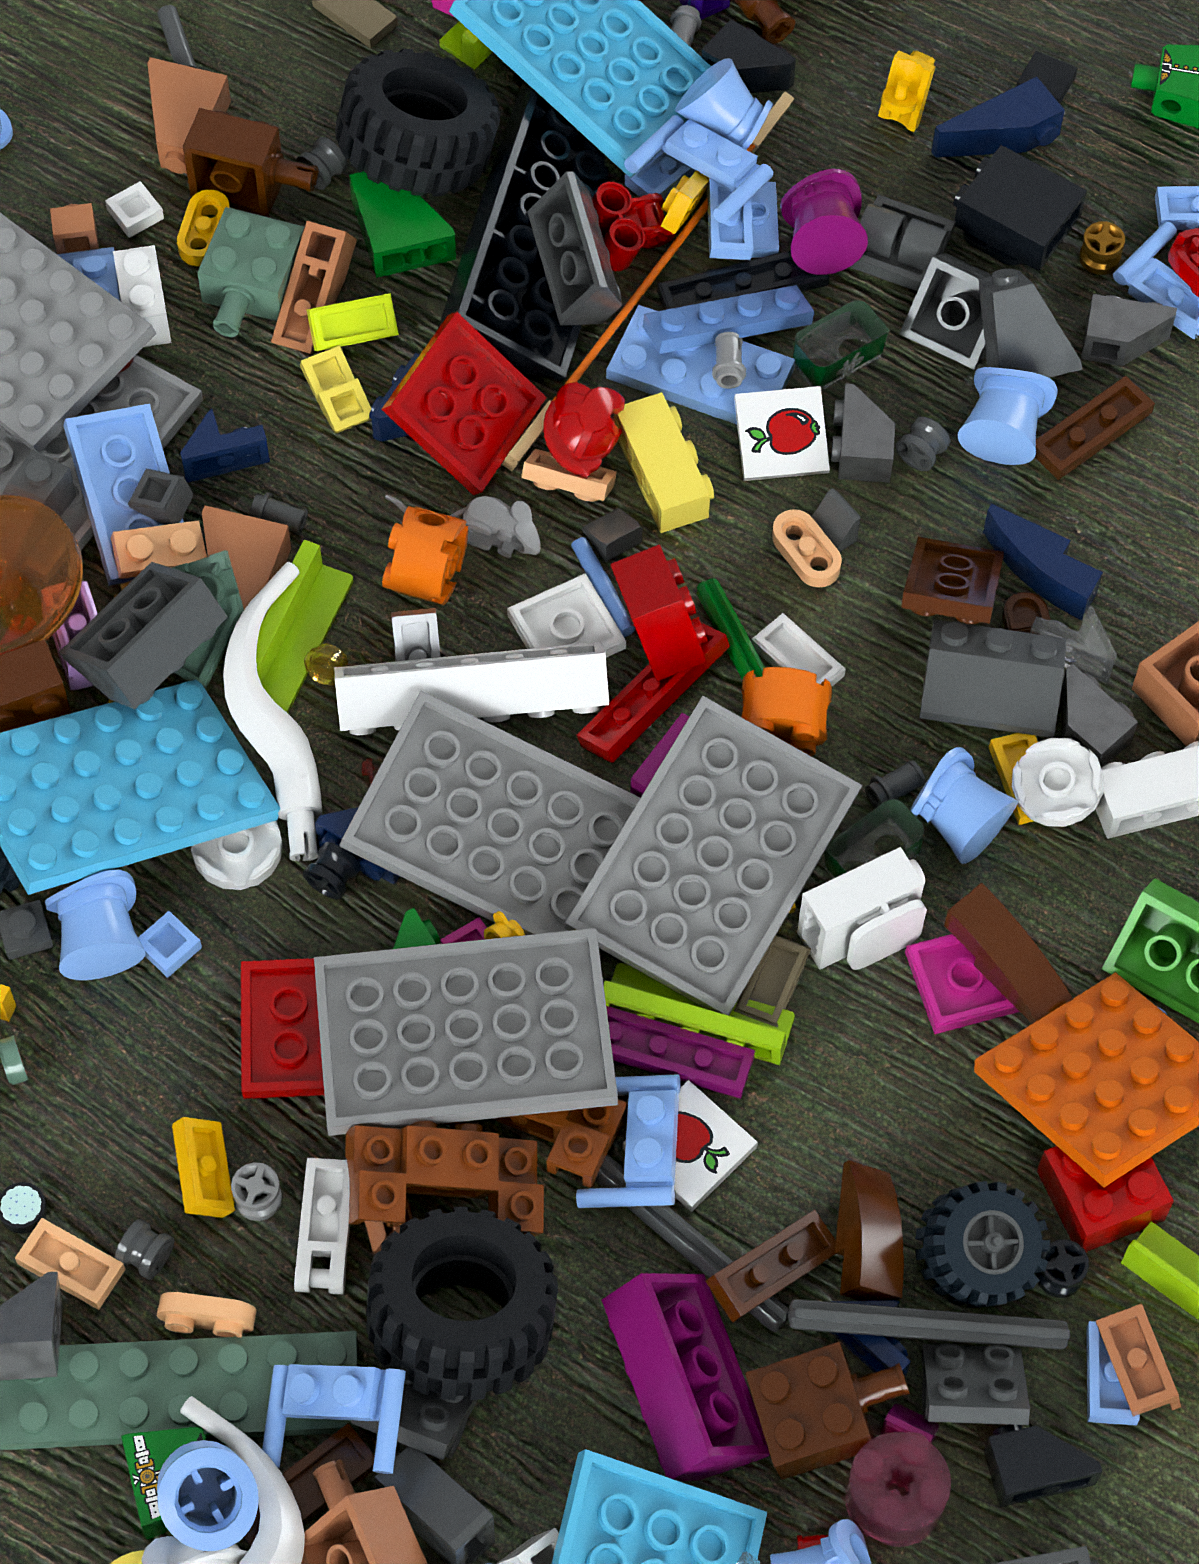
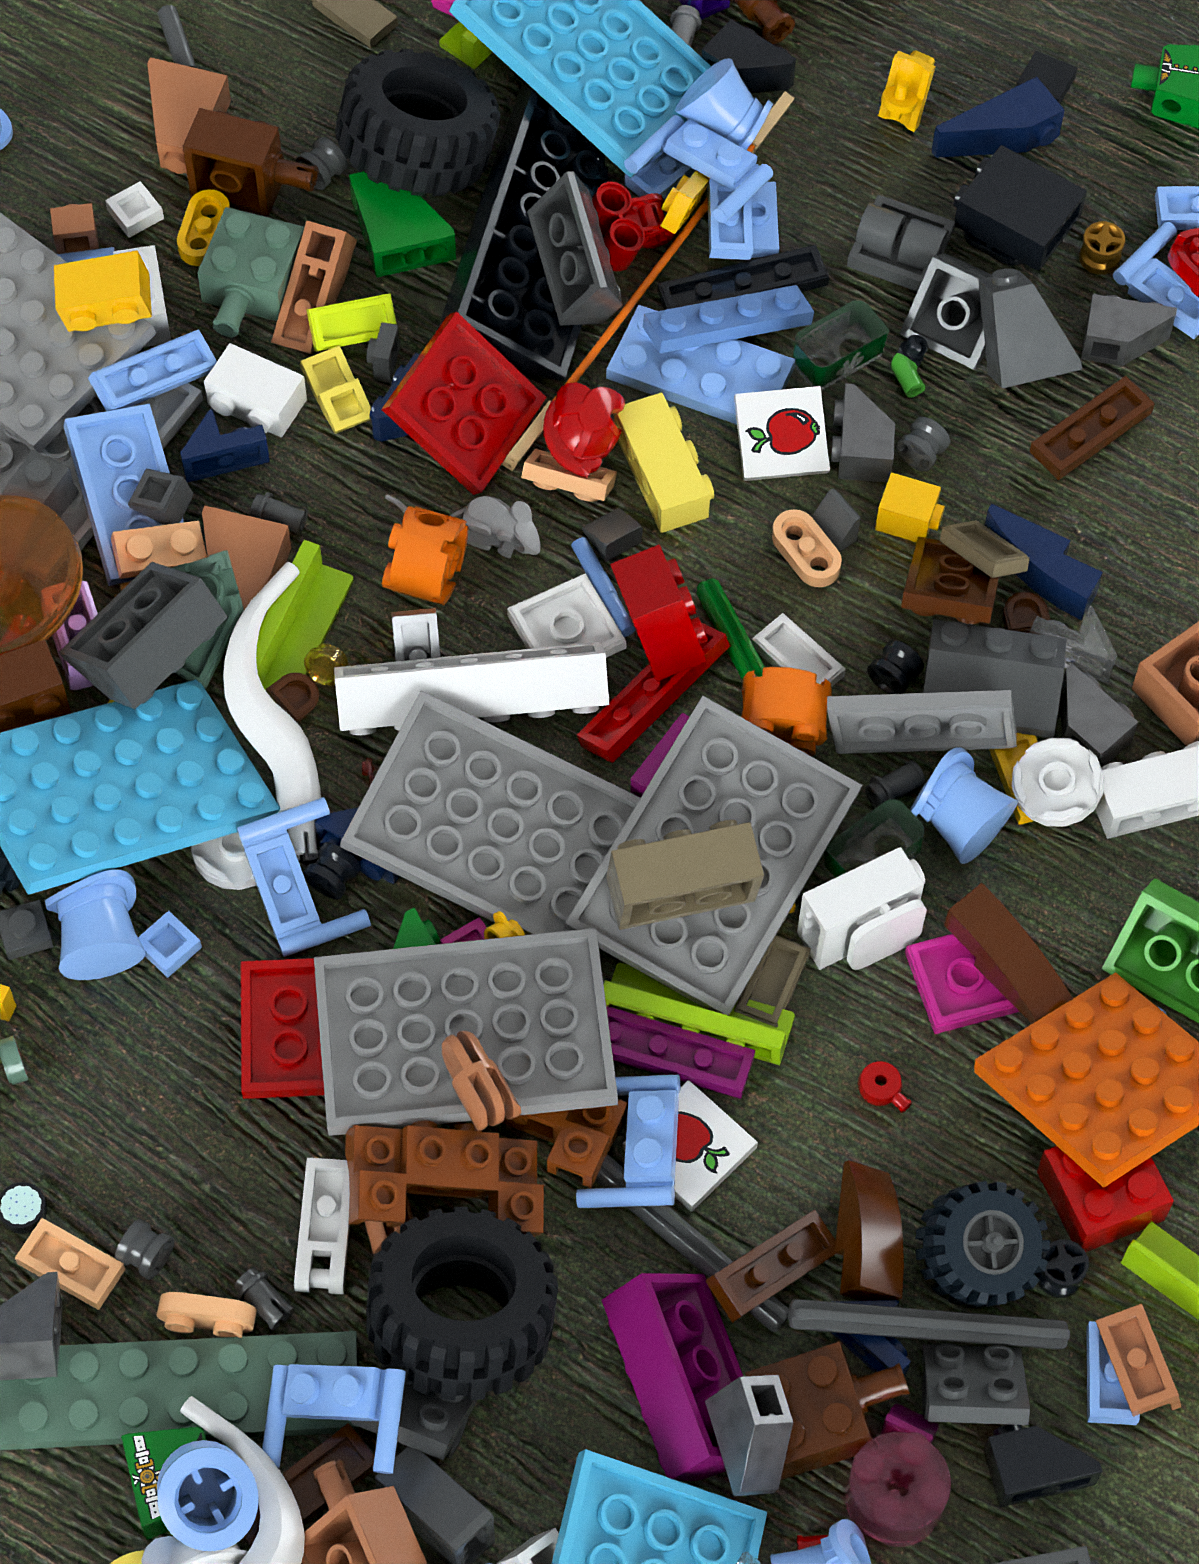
(102, 291): none -> yellow brick
(153, 371): none -> light blue tile
(203, 1167): yellow plate -> none
(255, 390): none -> white brick
(256, 1180): light grey wheel -> none
(264, 1297): none -> dark grey pin
(283, 882): none -> light blue plate
(295, 695): none -> reddish brown tile
(384, 352): none -> dark grey plate
(478, 1081): none -> nougat arm
(684, 874): none -> dark tan brick
(728, 367): light grey pin -> none
(752, 1432): none -> flat silver slope
(825, 222): magenta hat -> none
(887, 1093): none -> red piece
(895, 667): none -> black wheel
(907, 361): none -> arm
(909, 508): none -> yellow brick
(922, 721): none -> light grey tile
(984, 549): none -> dark tan tile
(1006, 415): light blue hat -> none

